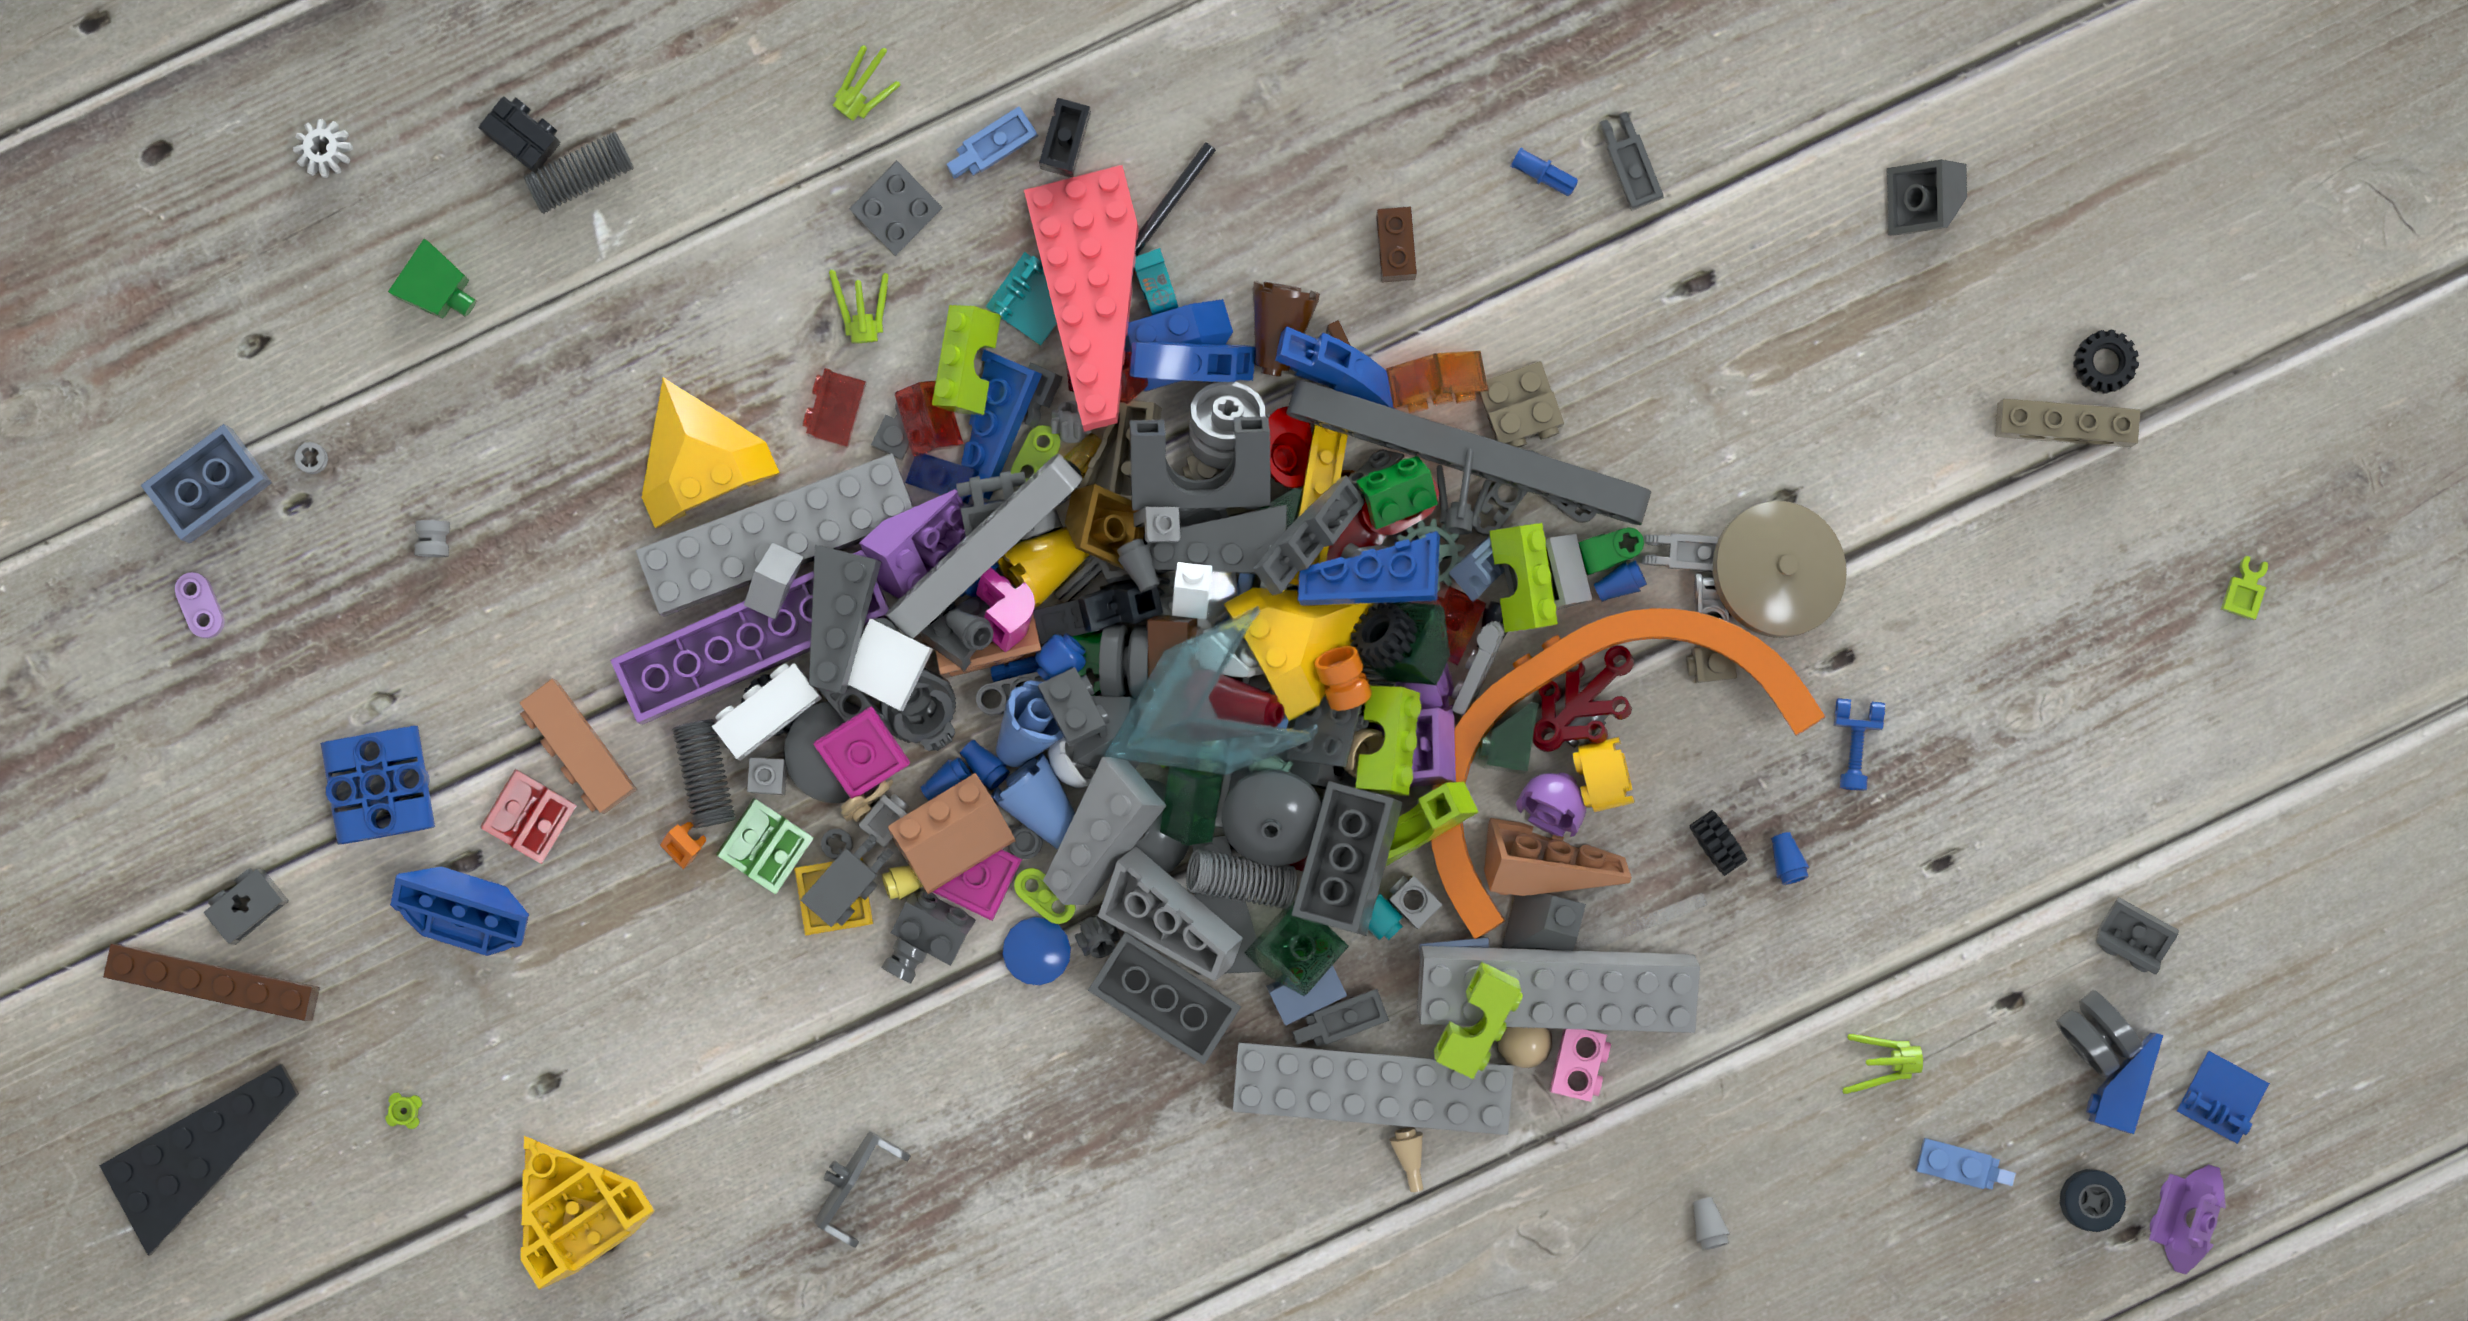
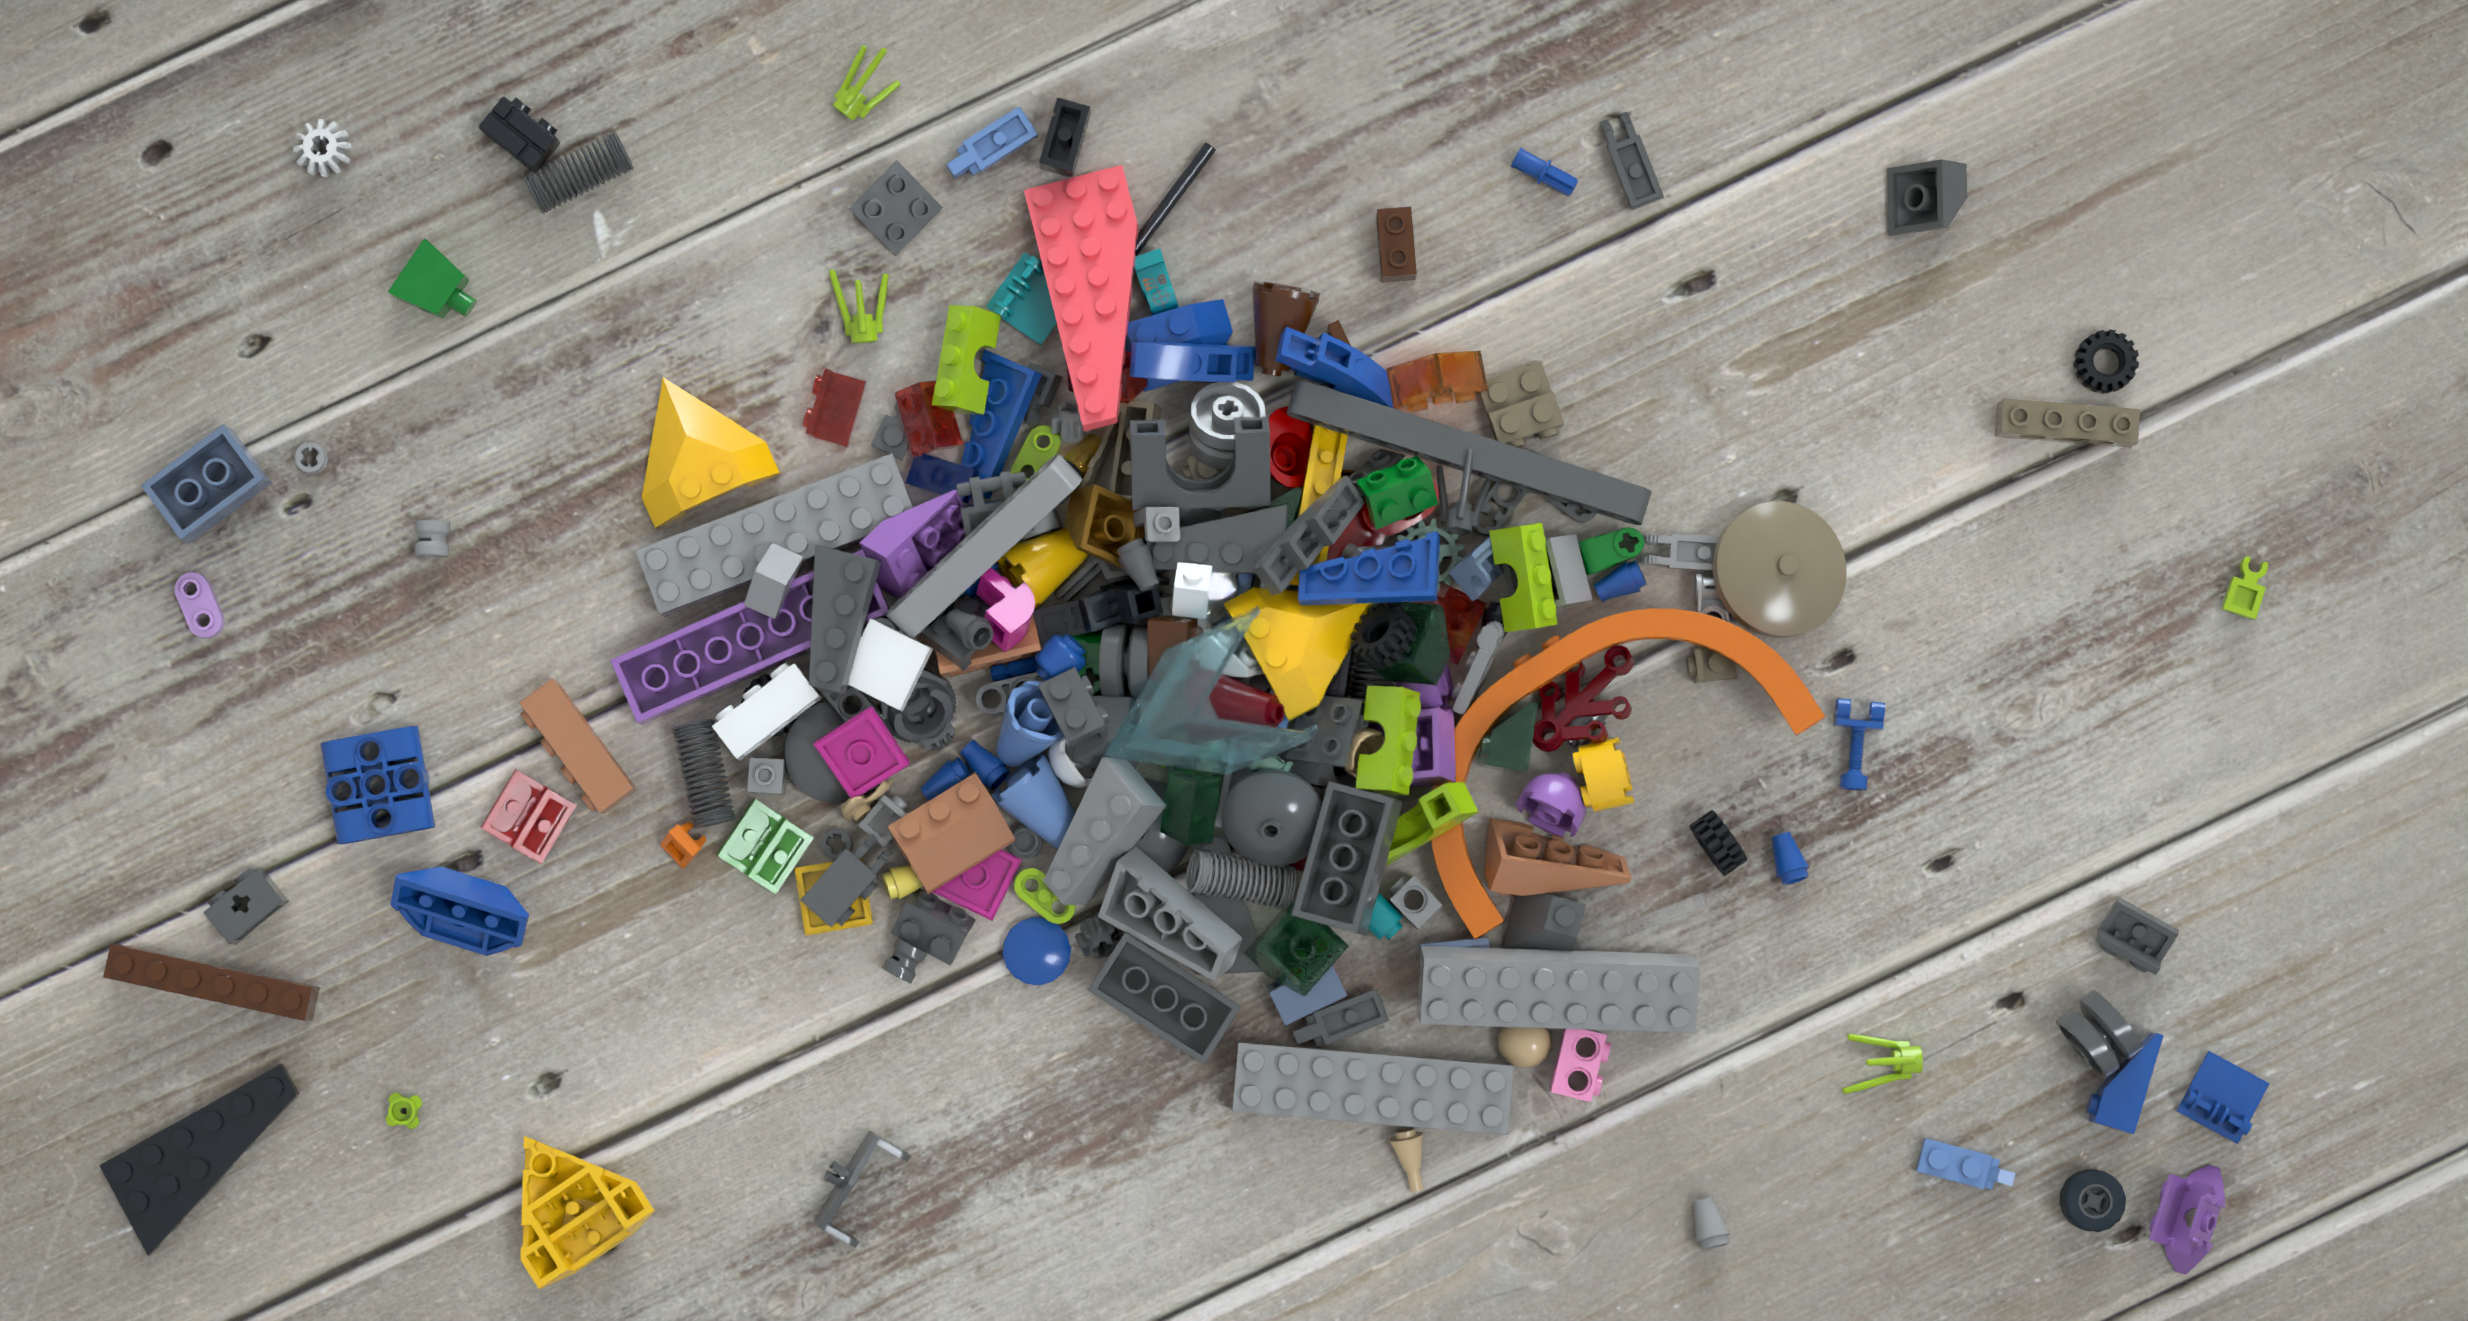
(1343, 678): orange wheel -> none
(1468, 1047): lime arch -> none

